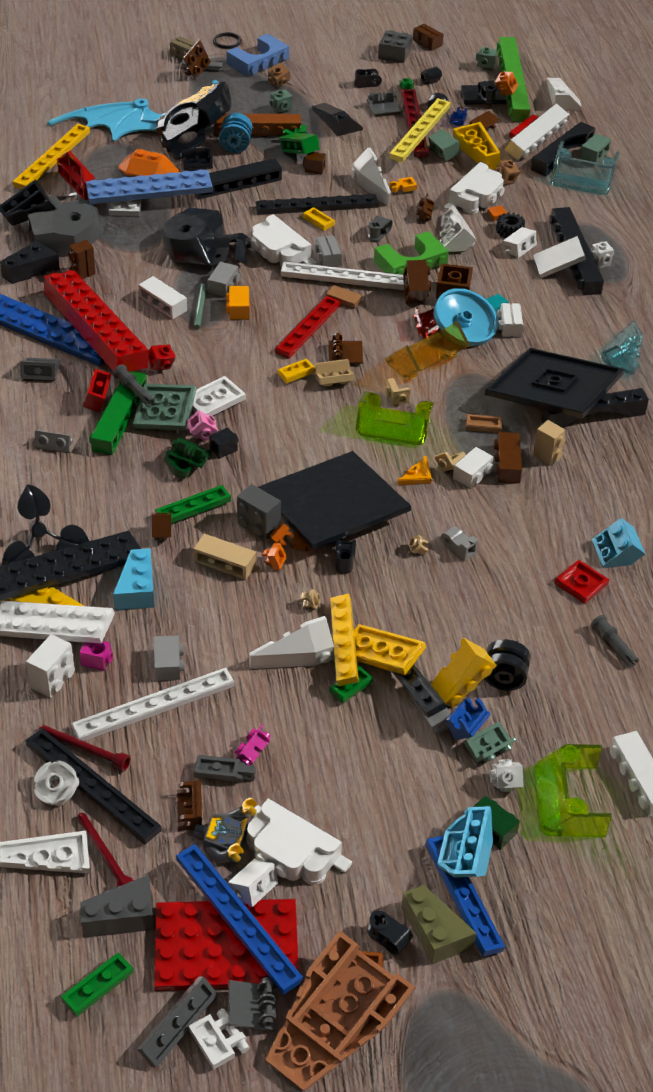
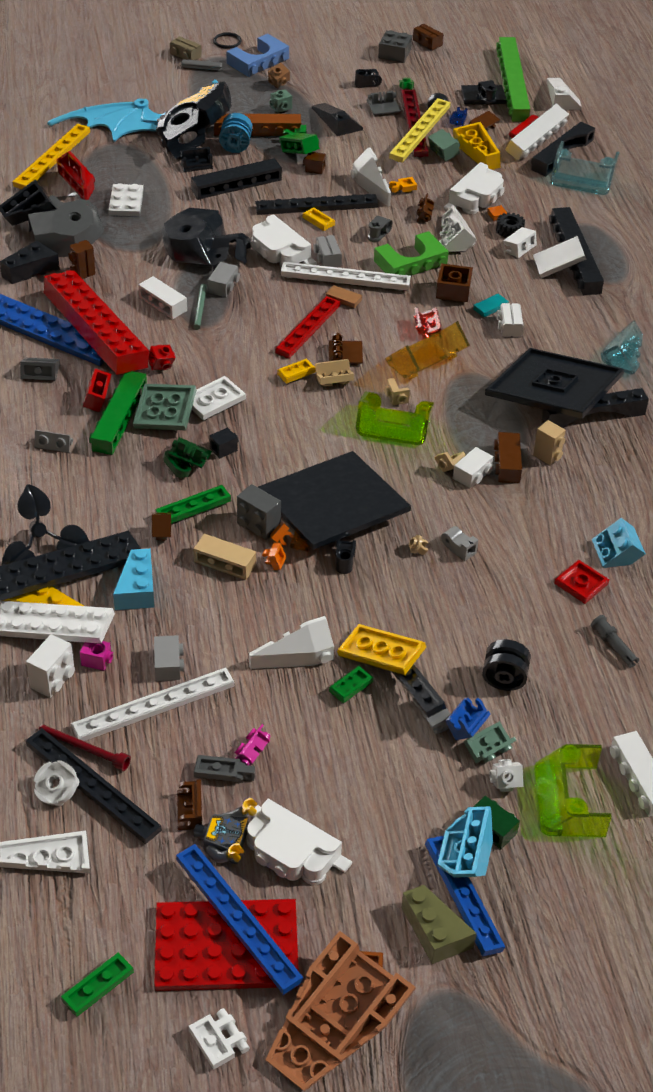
(103, 850): dark red piece -> none
(119, 910): dark grey wedge -> none
(129, 381): dark grey pin -> none
(146, 163): orange wedge -> none
(149, 186): medium blue plate -> none
(177, 1021): dark grey plate -> none
(196, 60): reddish brown hinge -> none
(202, 425): bright pink brick -> none
(238, 302): light orange brick -> none
(252, 1004): dark grey hinge -> none
(254, 881): white hinge -> none
(310, 599): tan plate -> none
(344, 640): yellow plate -> none
(389, 933): black piece -> none
(416, 281): reddish brown brick -> none
(417, 474): light orange tile -> none
(431, 75): black brick -> none
(463, 673): yellow wedge -> none
(471, 311): medium azure dish -> none
(483, 423): medium nougat tile -> none
(486, 57): sand green brick -> none
(506, 83): orange brick -> none
(508, 171): medium nougat brick -> none
(595, 148): sand green brick -> none
(602, 254): white brick -> none

